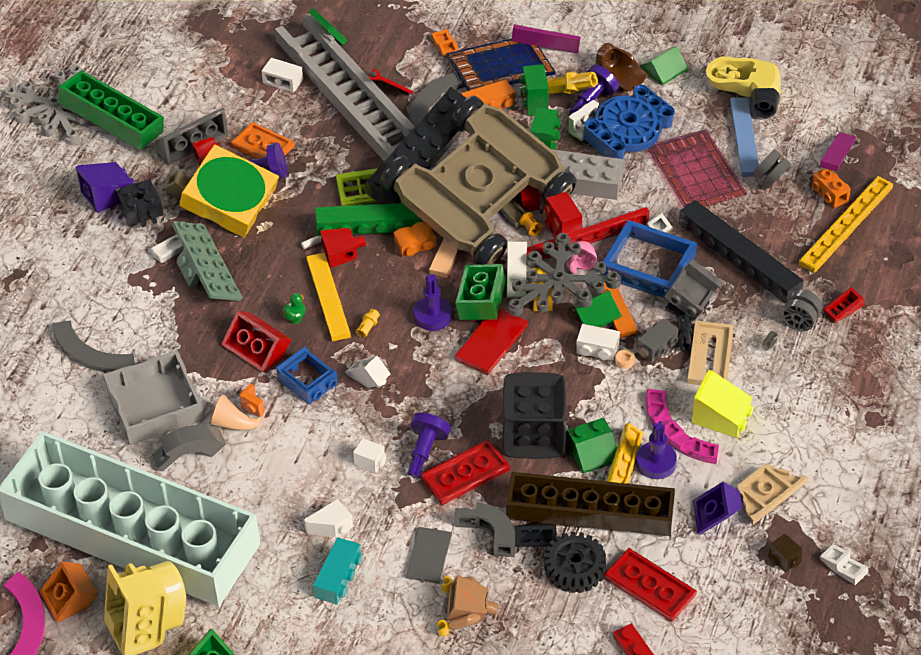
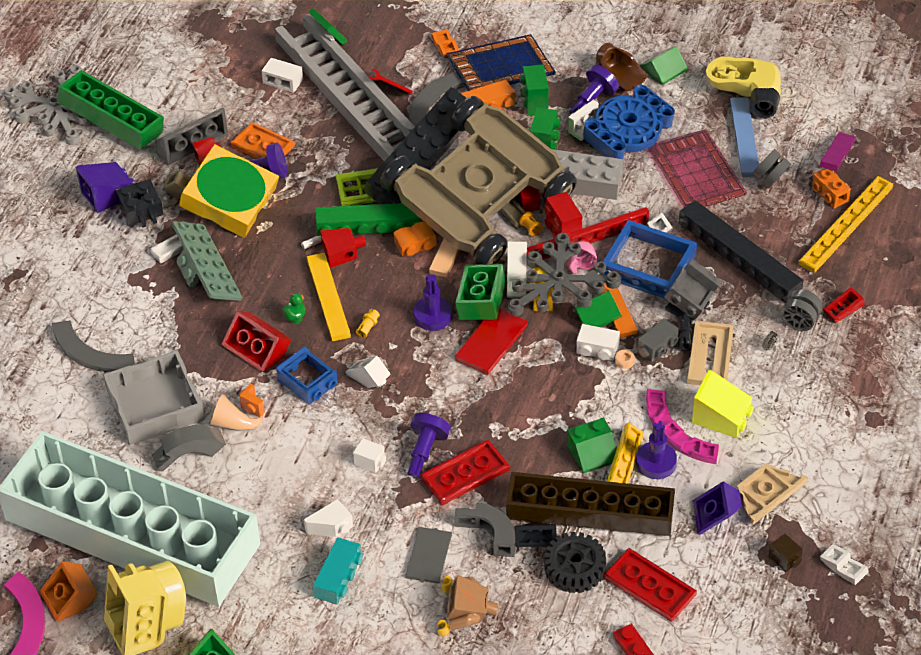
(534, 415): black piece -> none
(546, 38): magenta tile -> none
(572, 83): yellow piece -> none

